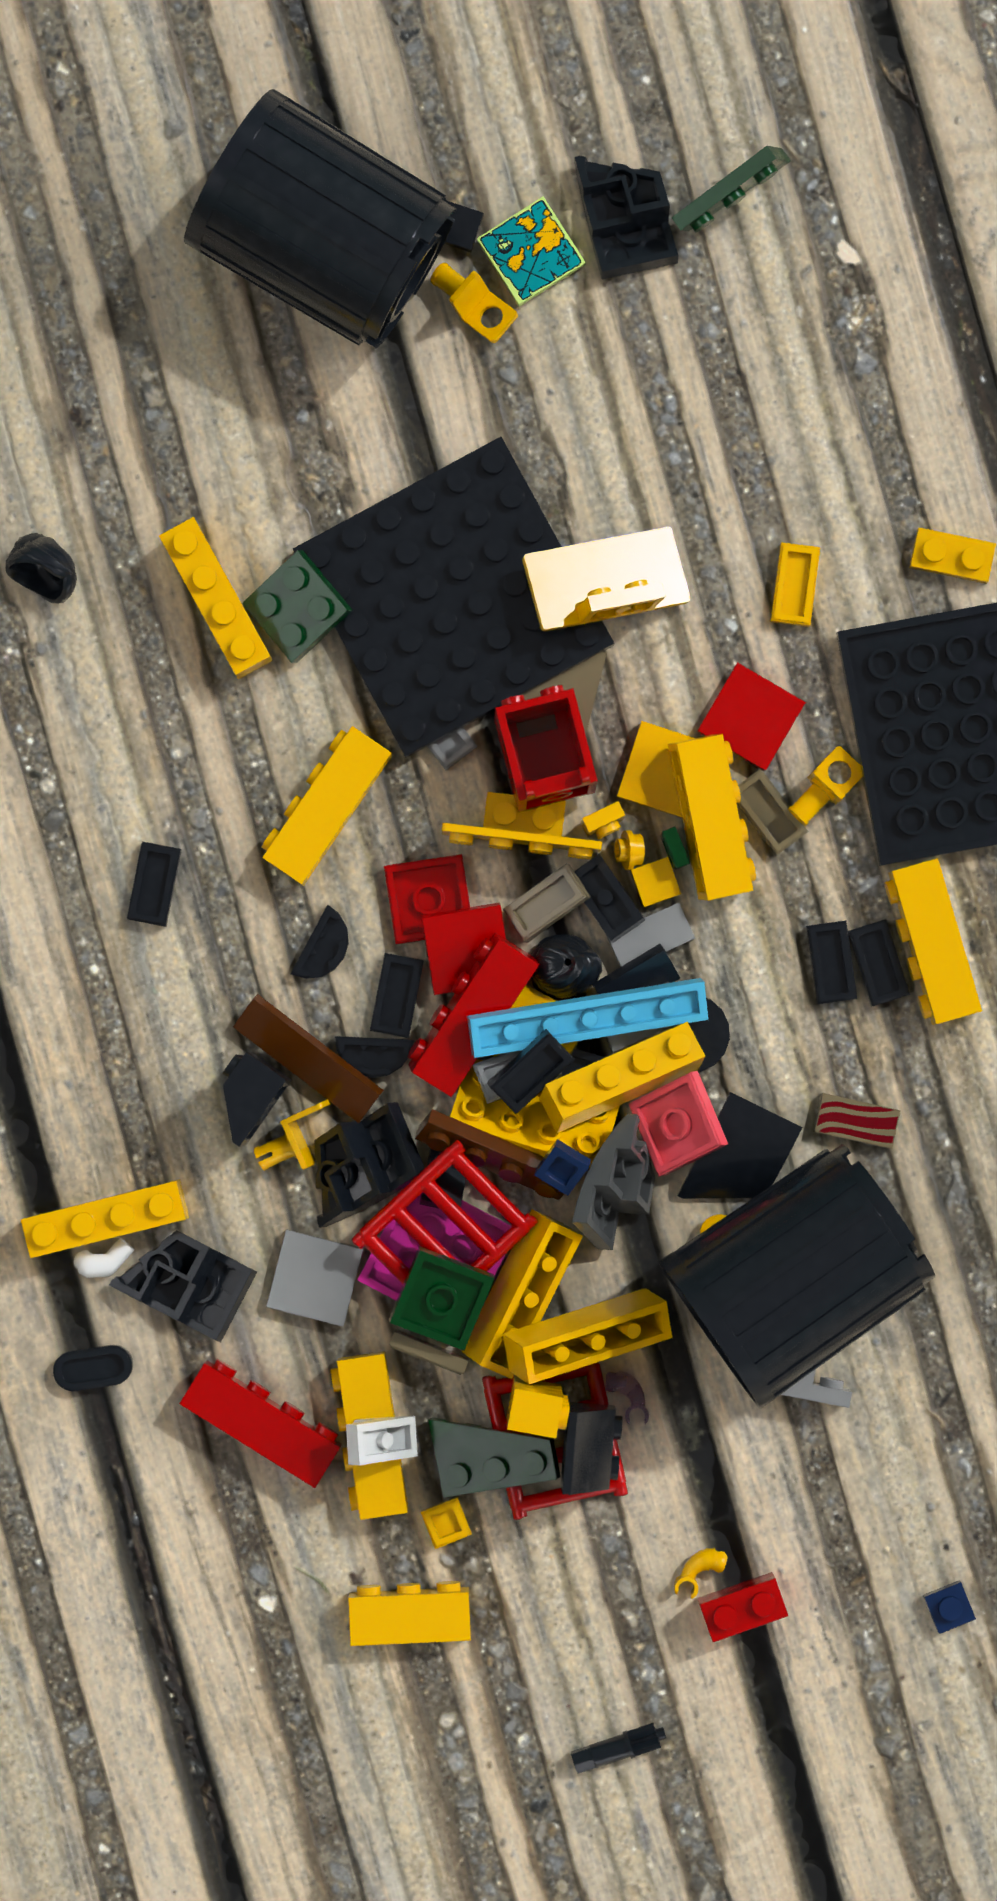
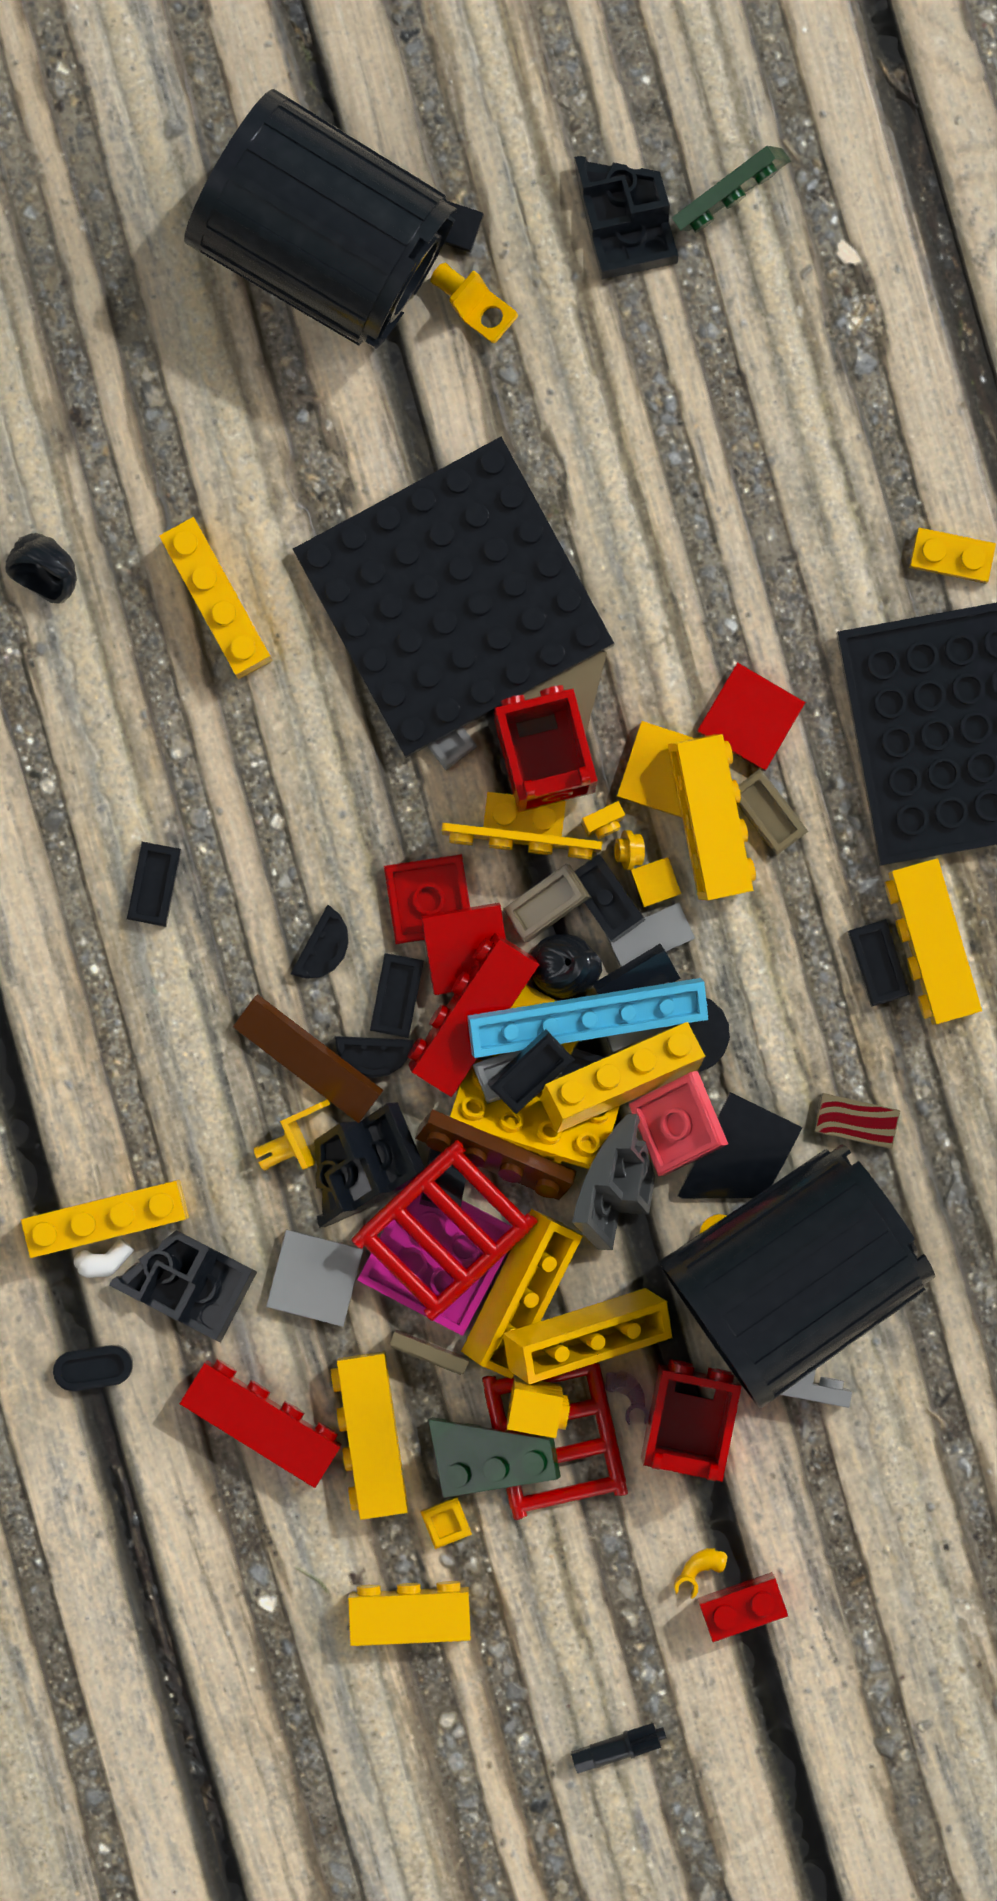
(251, 1094): black slope -> none
(297, 606): dark green plate -> none
(327, 805): yellow brick -> none
(381, 1439): white slope -> none
(441, 1298): dark green plate -> none
(531, 251): tile -> none
(562, 1167): dark blue plate -> none
(589, 1447): black slope -> none
(605, 579): bracket -> none
(674, 848): dark green tile -> none
(688, 1430): none -> red container
(795, 584): yellow tile -> none
(823, 788): yellow bracket -> none
(831, 962): black tile -> none
(949, 1607): dark blue plate -> none

